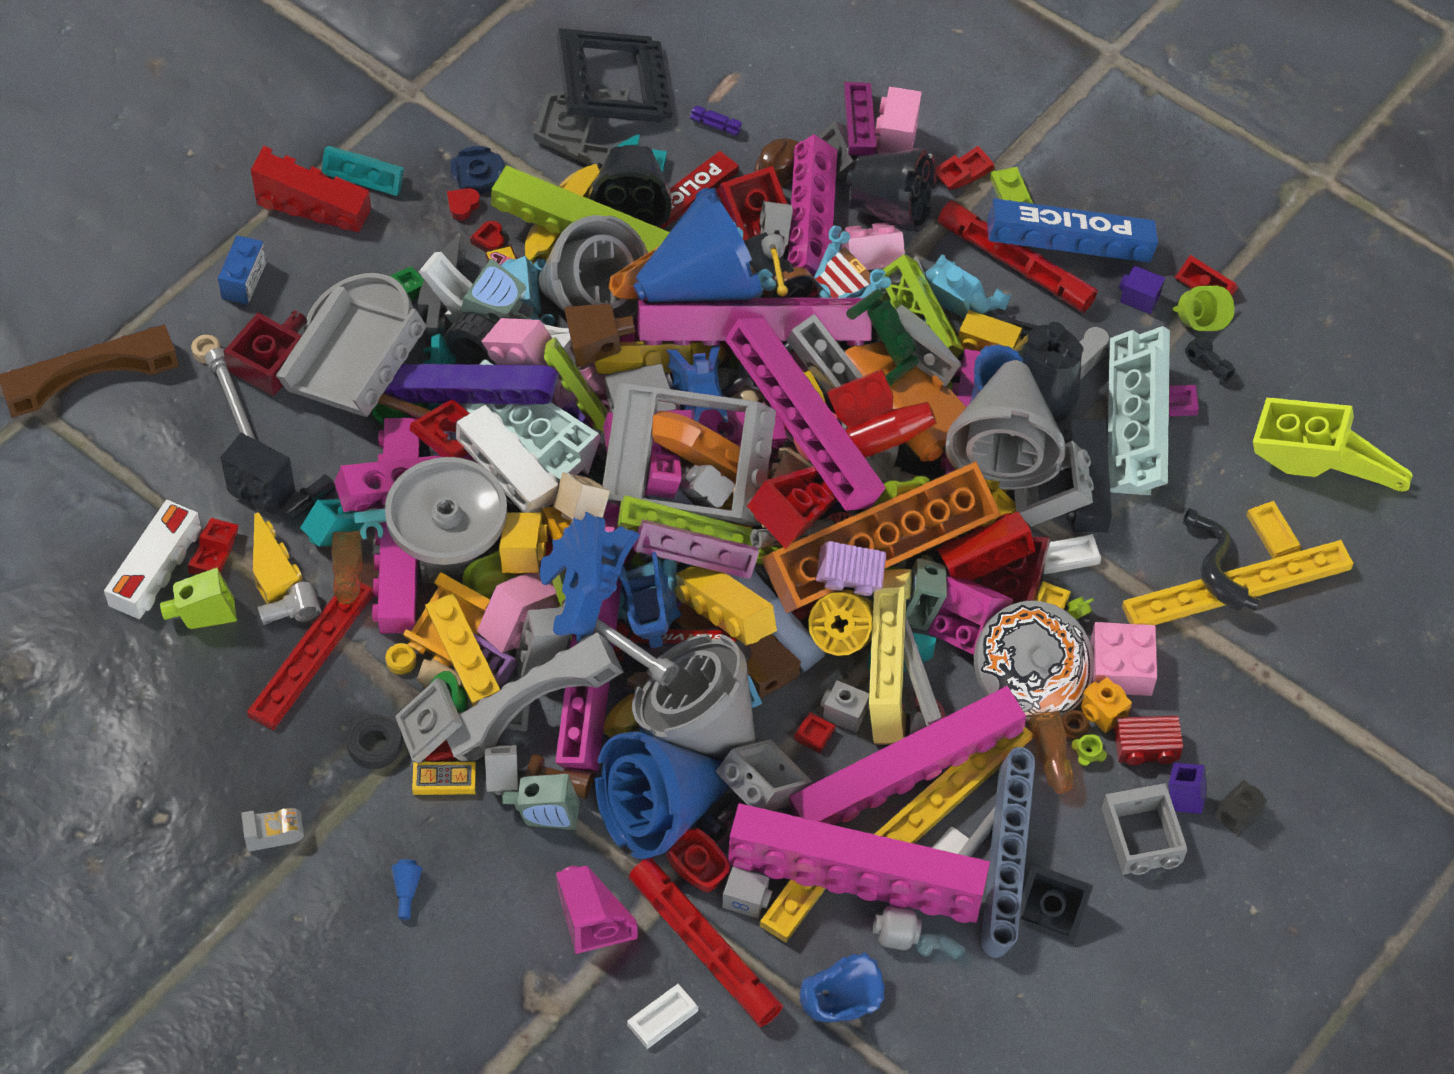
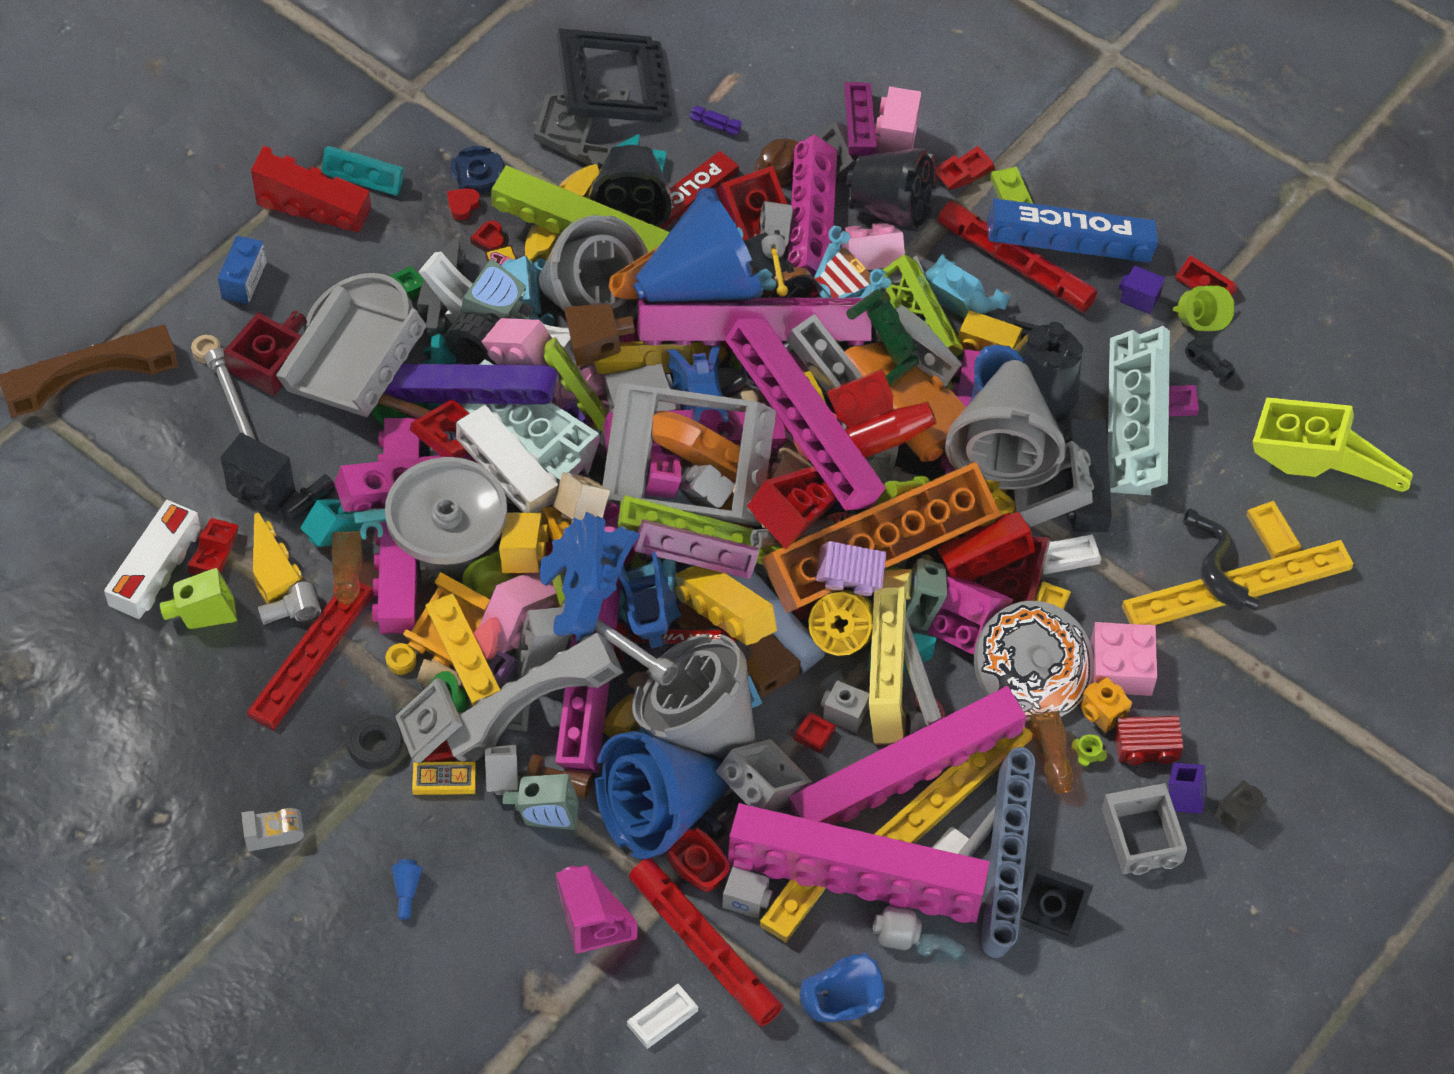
(487, 637): none -> coral tile
(1077, 718): reddish brown plate -> none
(1079, 607): lime plate -> none
(1094, 348): light grey leg -> none

